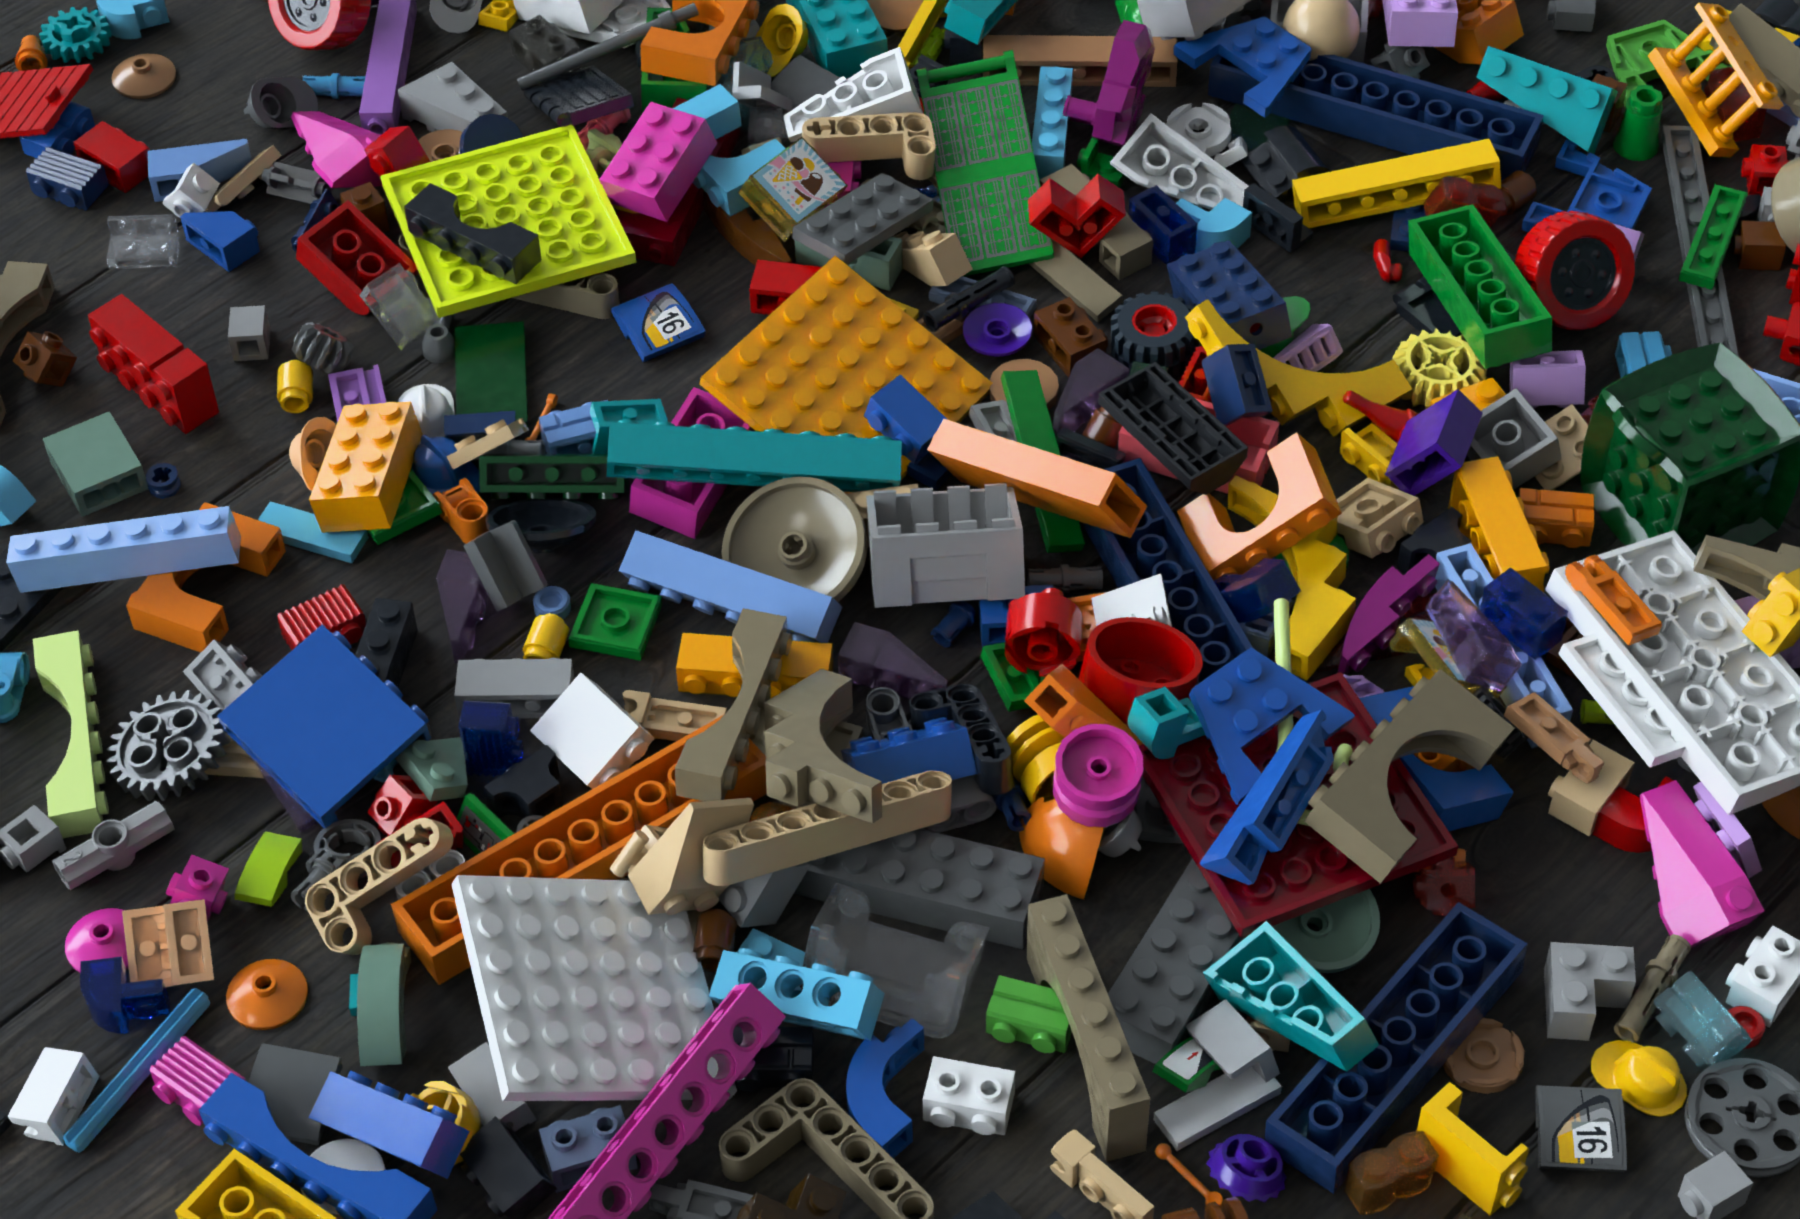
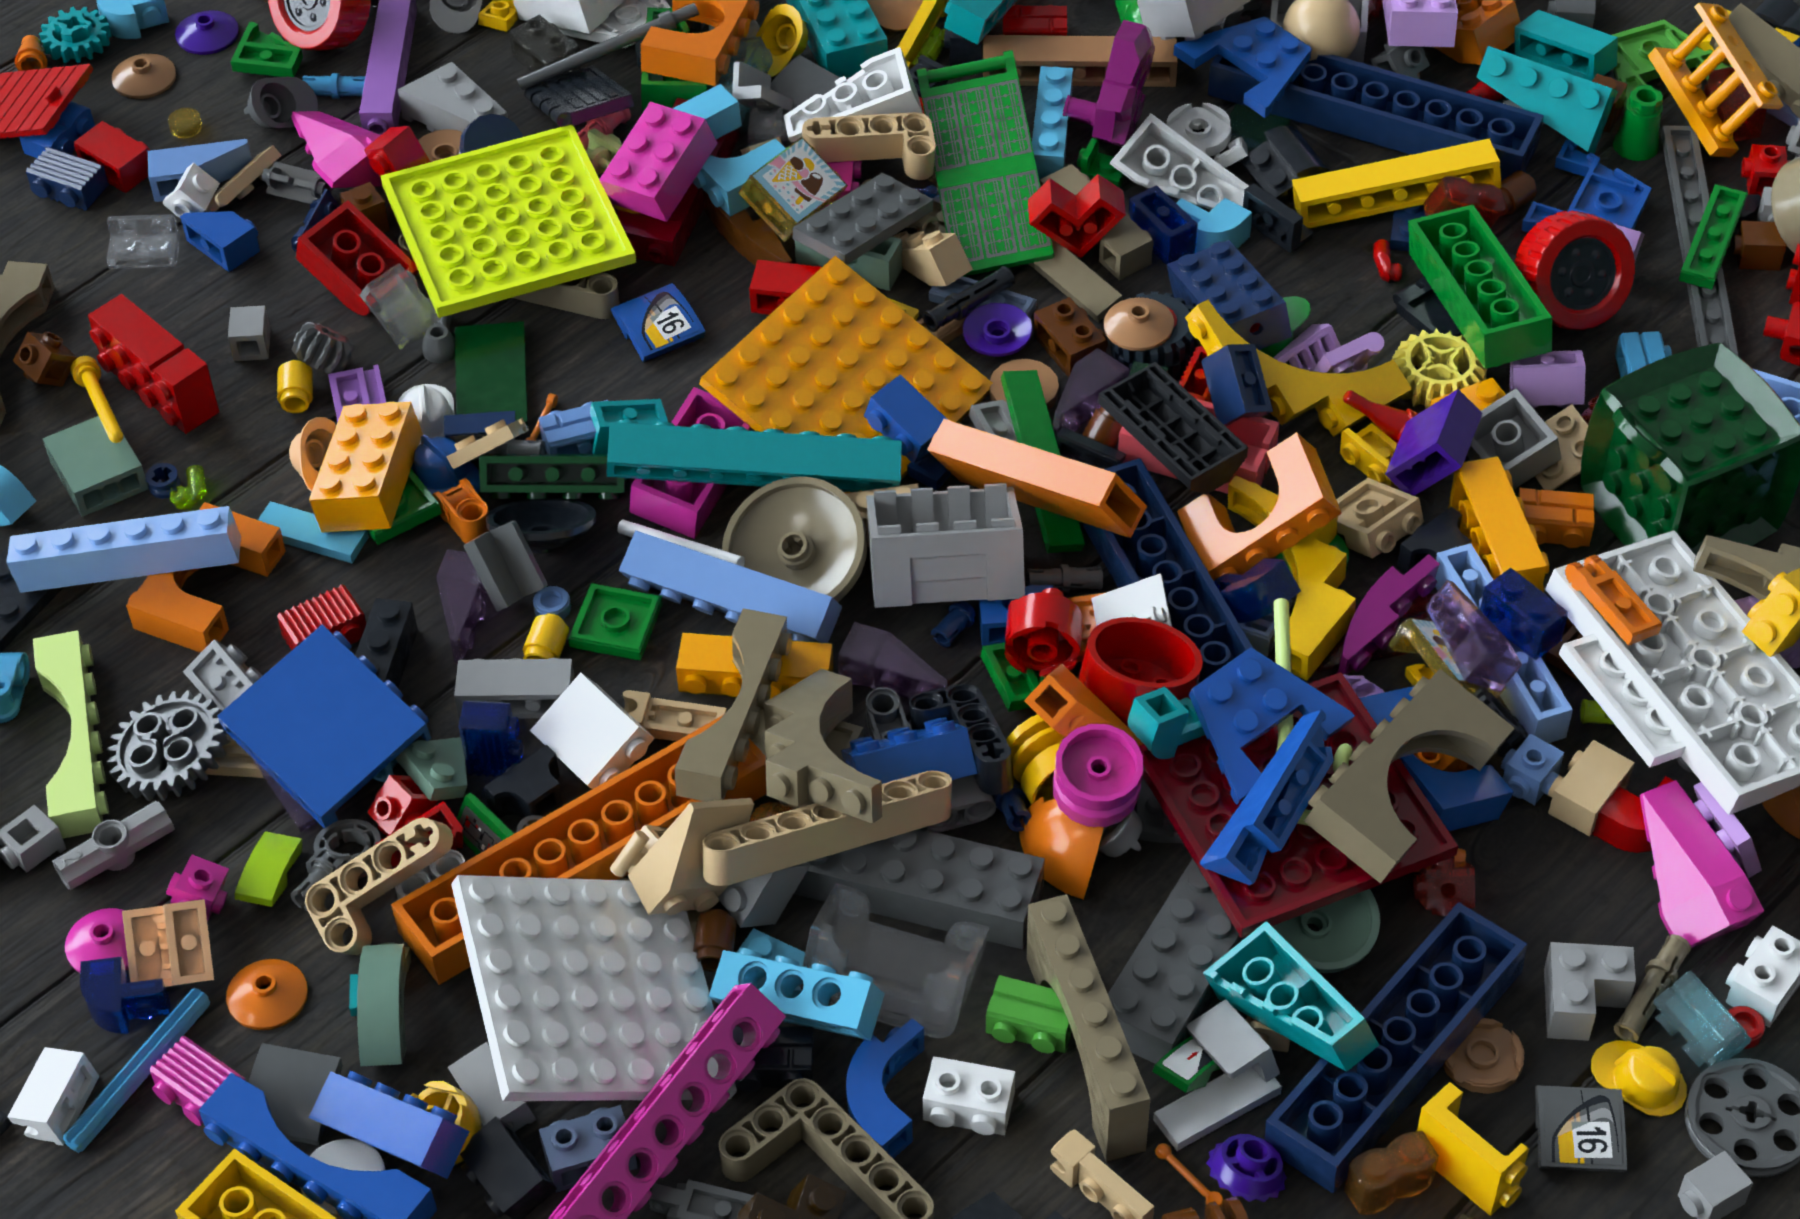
(87, 374): none -> yellow piece
(185, 122): none -> clear yellow tile
(194, 492): none -> clear neon green arm
(207, 32): none -> dark purple dish
(265, 54): none -> green wing
(503, 250): black arch -> none
(628, 528): none -> white bar
(1036, 20): none -> red brick
(1138, 324): none -> medium nougat dish
(1352, 355): none -> lavender plate
(1532, 768): none -> medium blue brick
(1555, 736): medium nougat hinge -> none
(1565, 45): none -> teal brick

